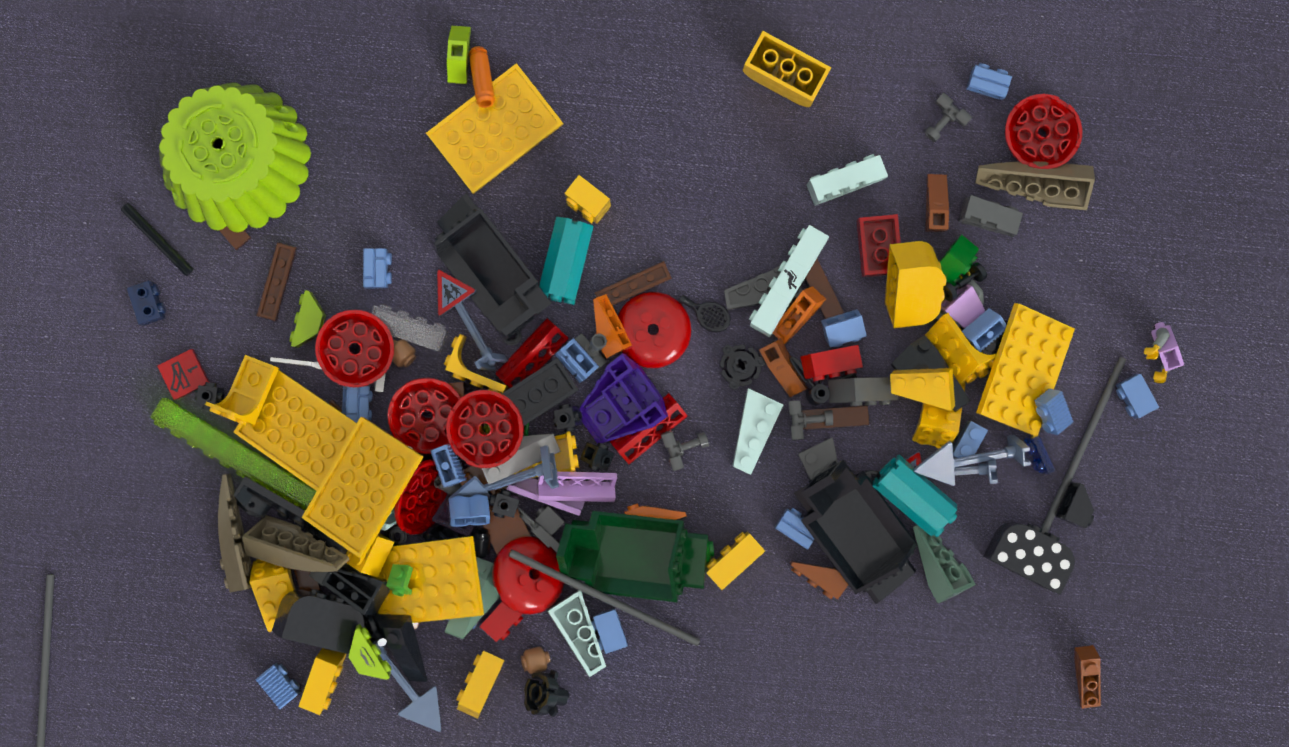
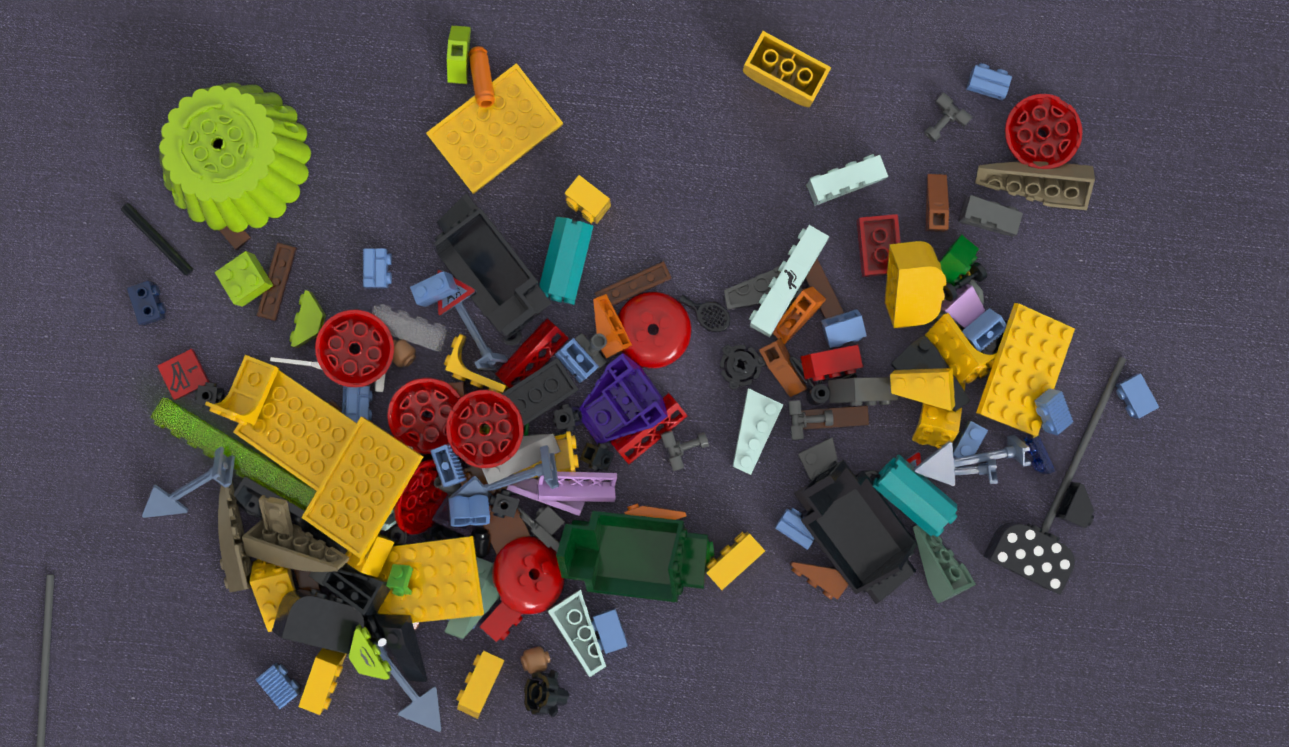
(162, 503): none -> sand blue piece
(244, 279): none -> lime brick
(276, 515): none -> dark tan plate
(434, 289): none -> medium blue brick
(603, 597): dark grey piece -> none
(1088, 676): dark orange slope -> none
(1168, 350): torso -> none

